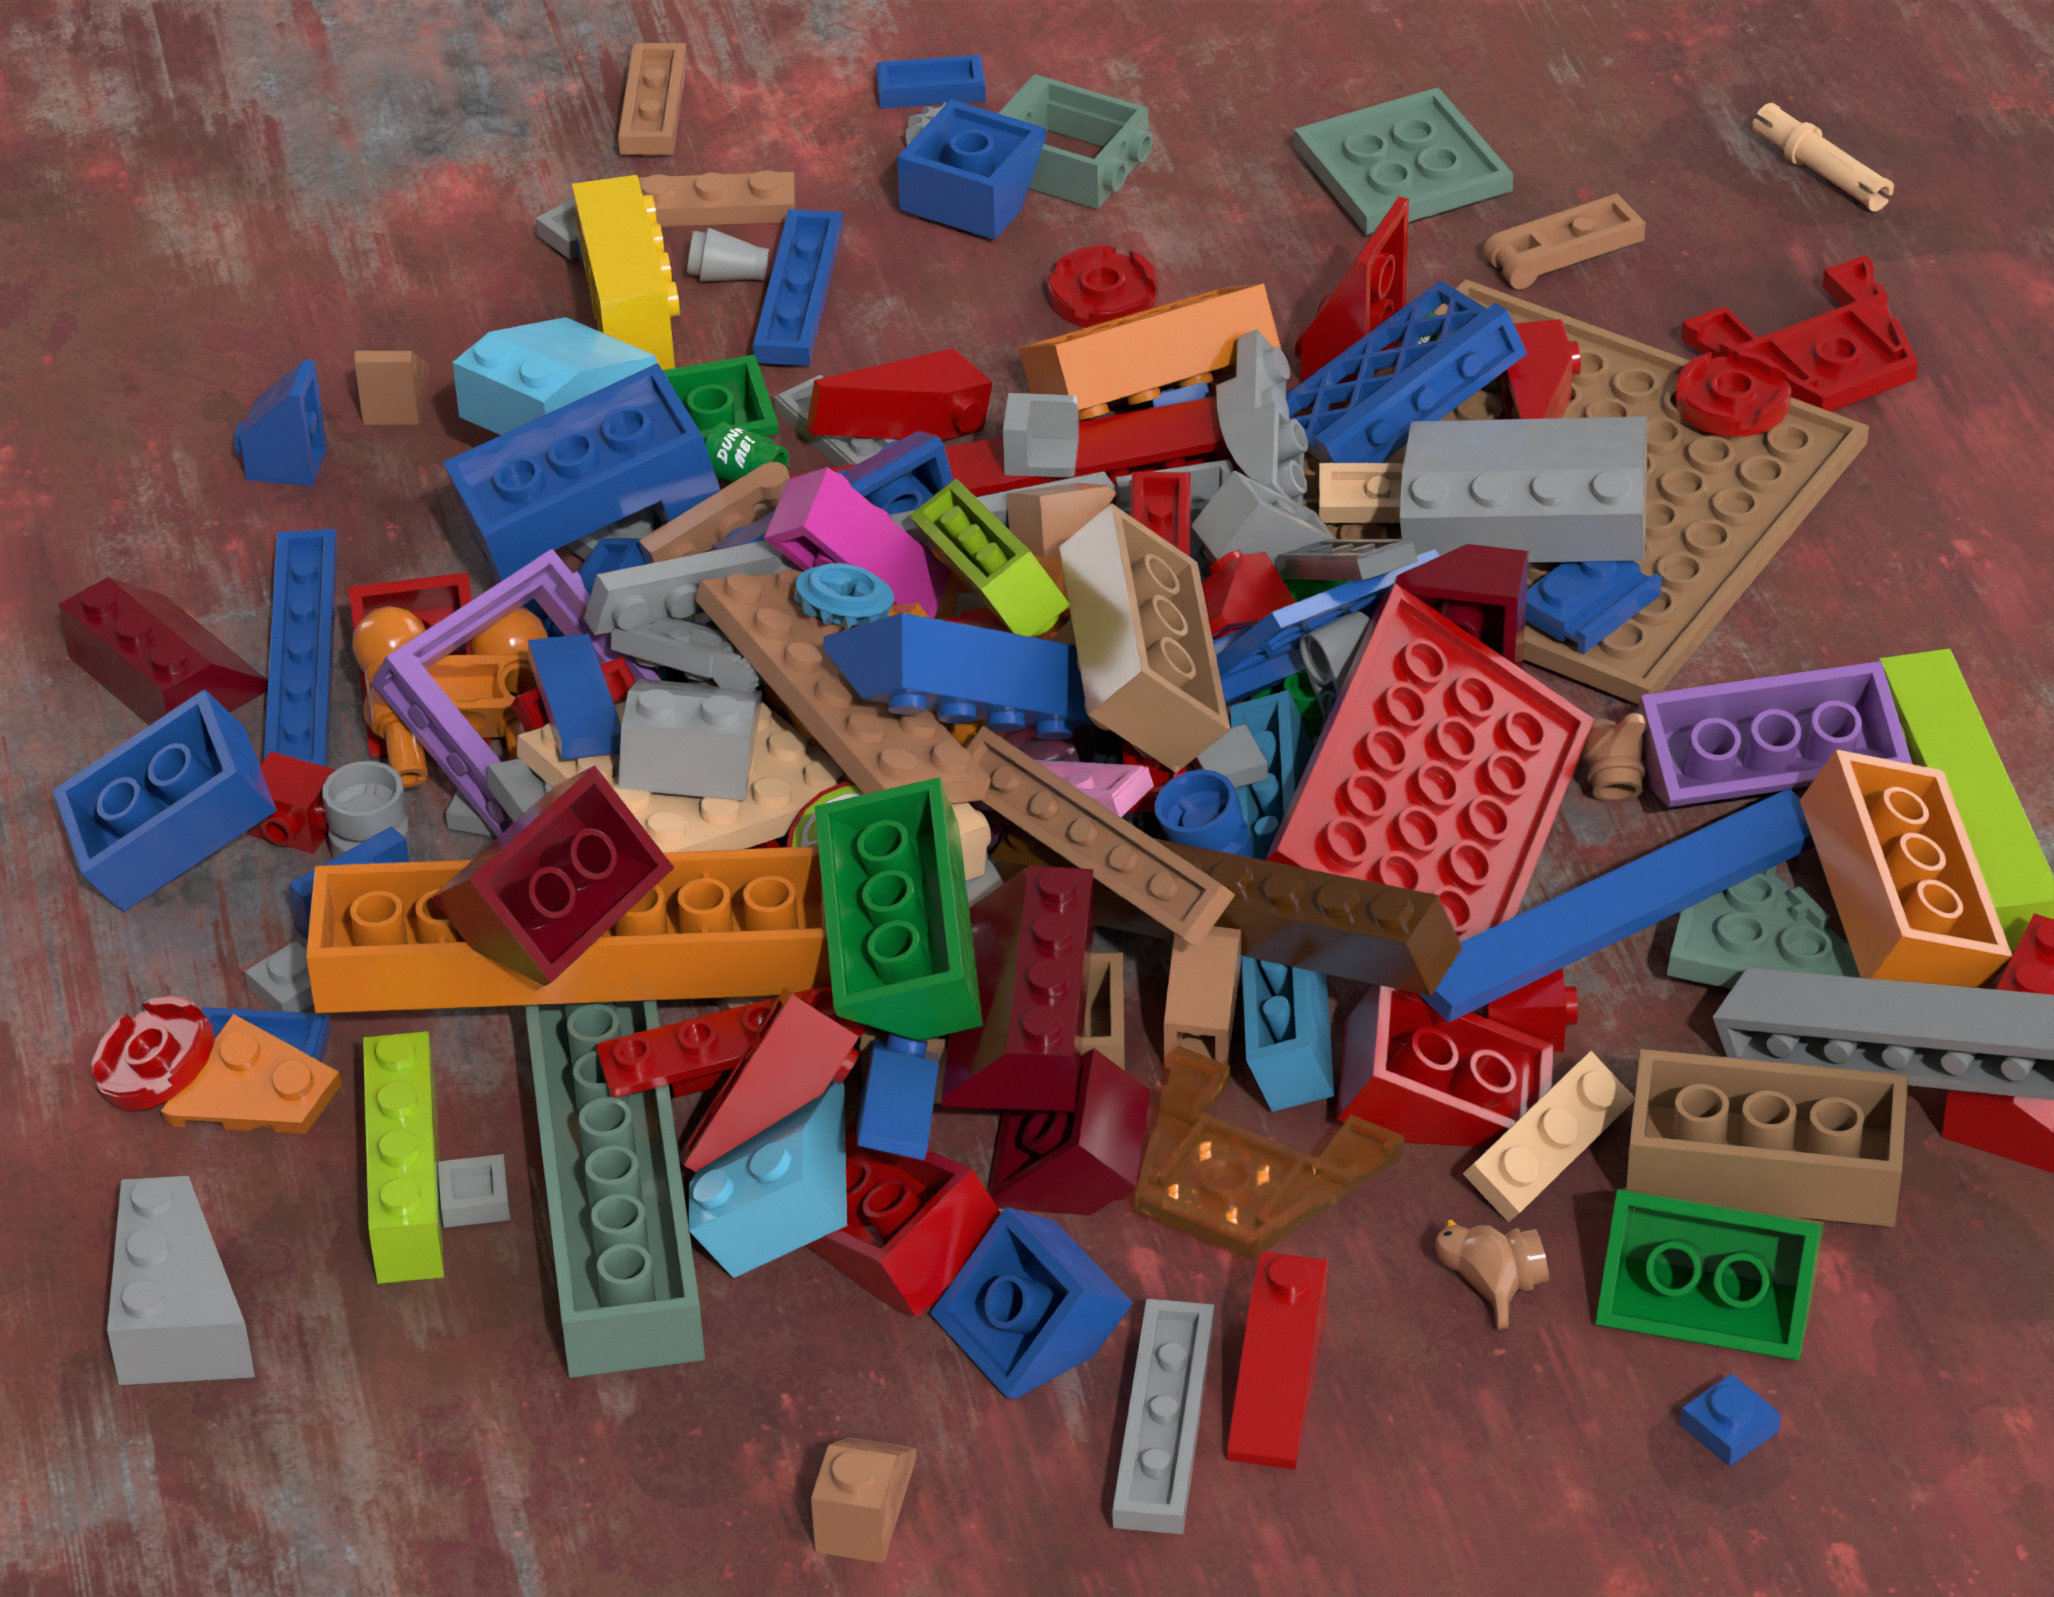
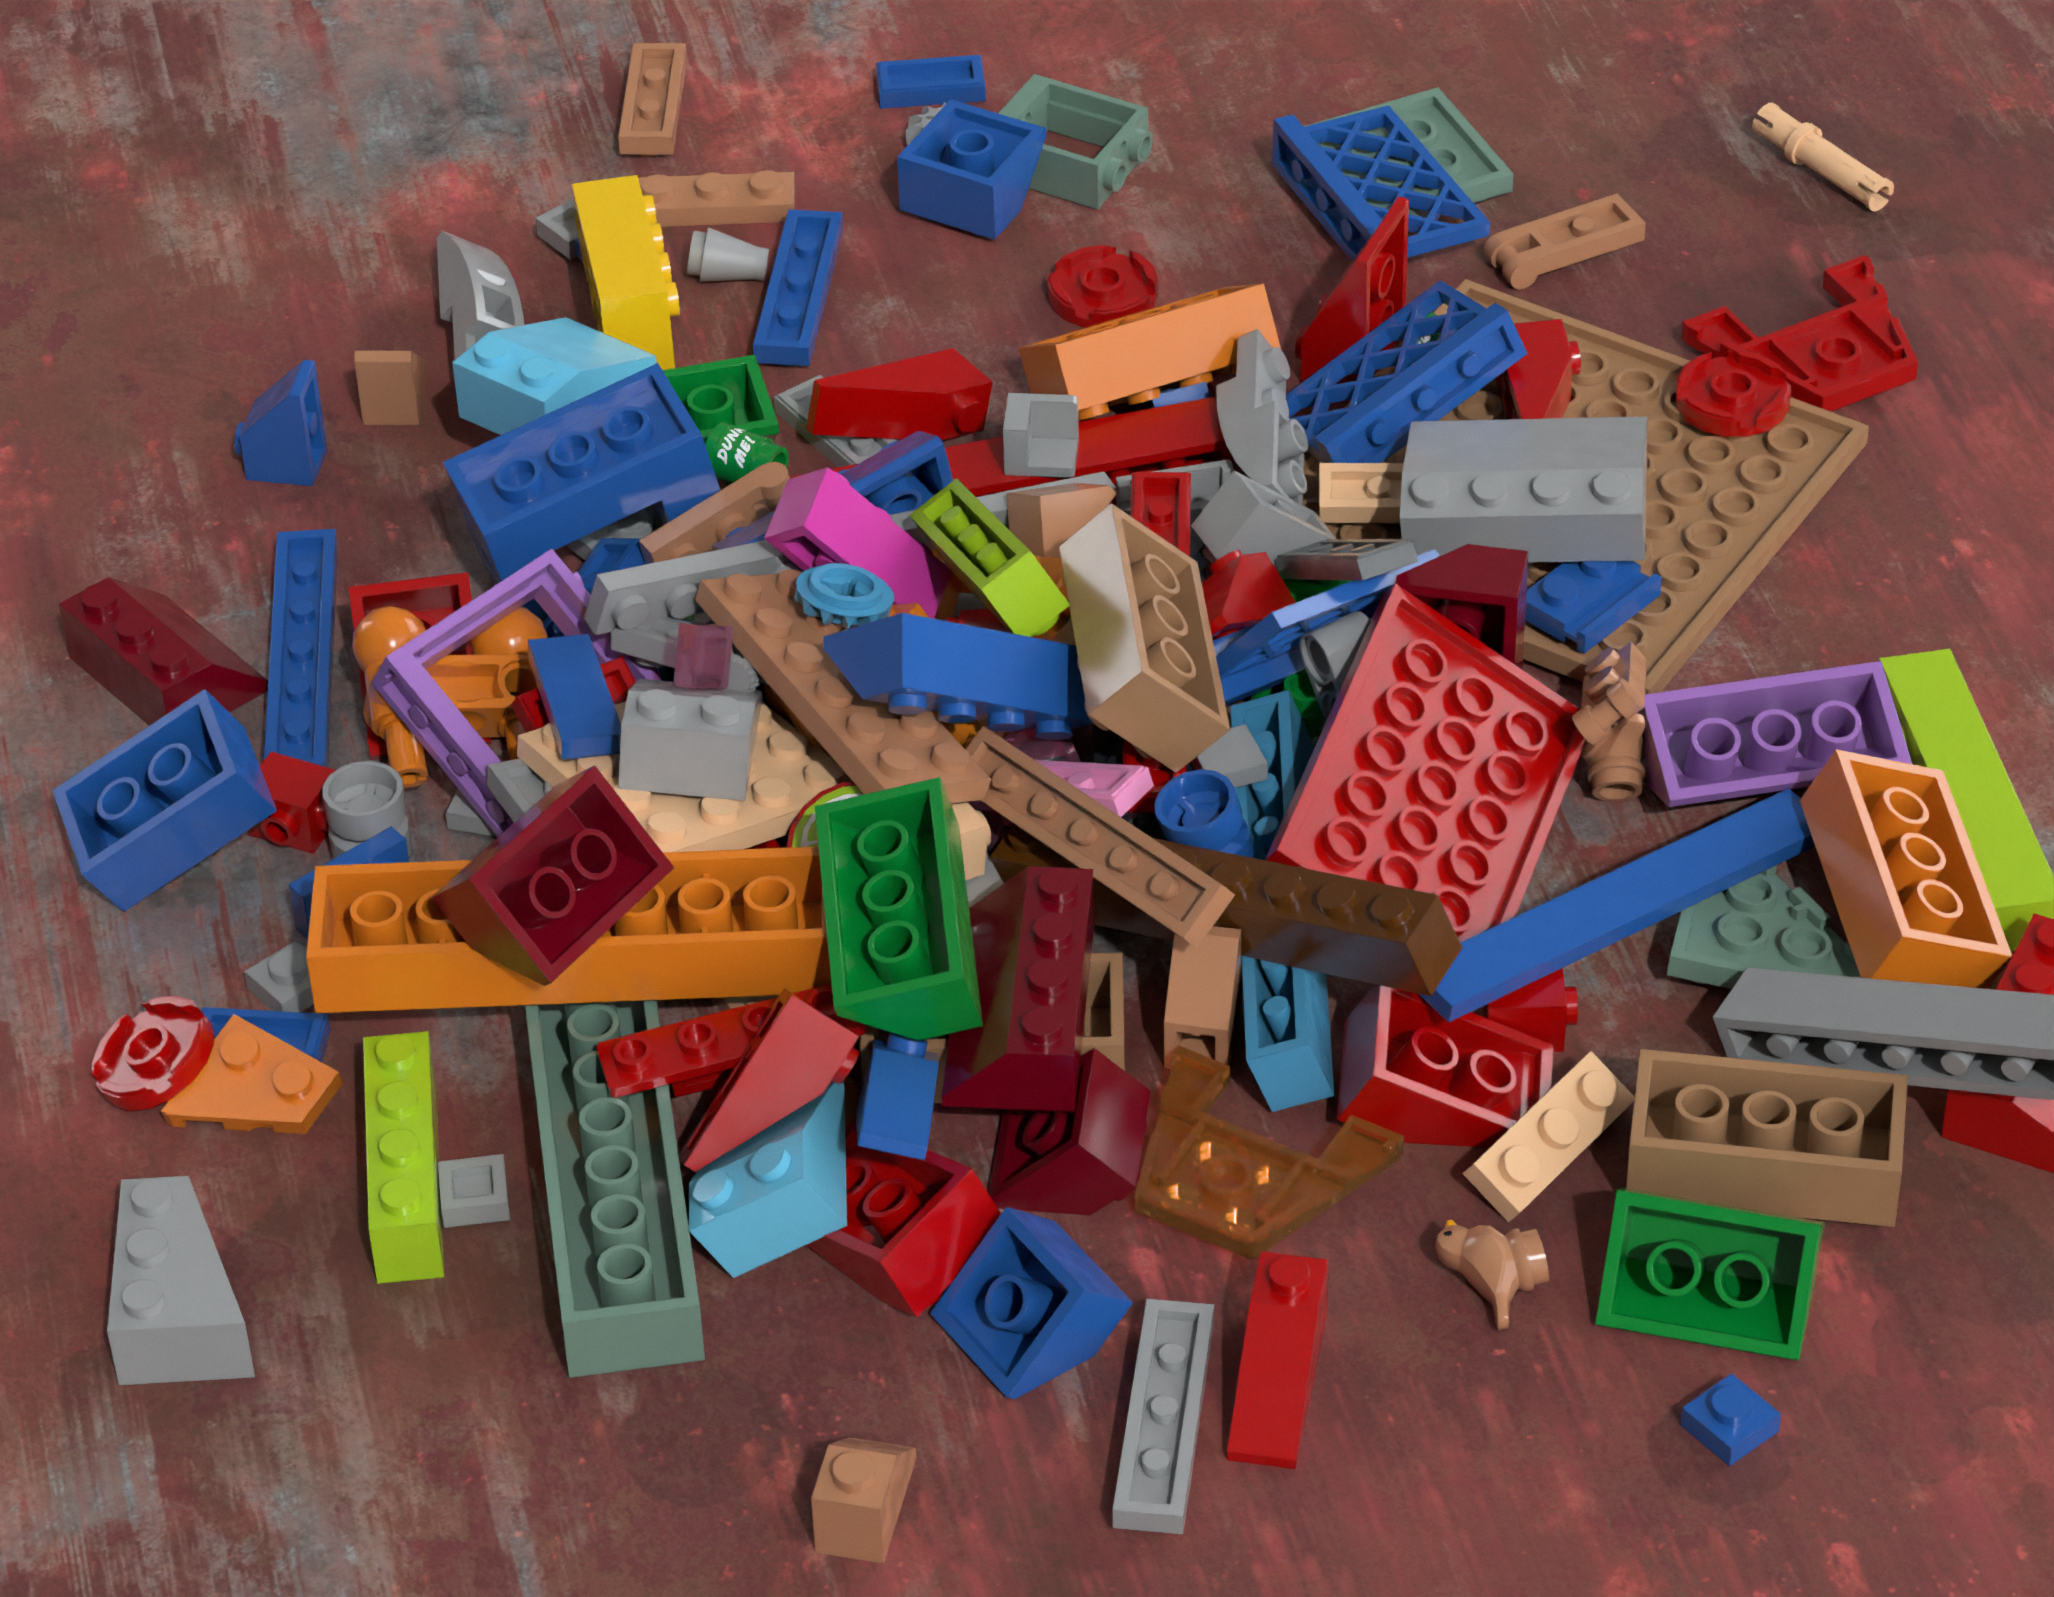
(474, 291): none -> light grey slope
(703, 655): none -> clear pink tile
(1341, 199): none -> blue fence
(1611, 690): none -> nougat plate

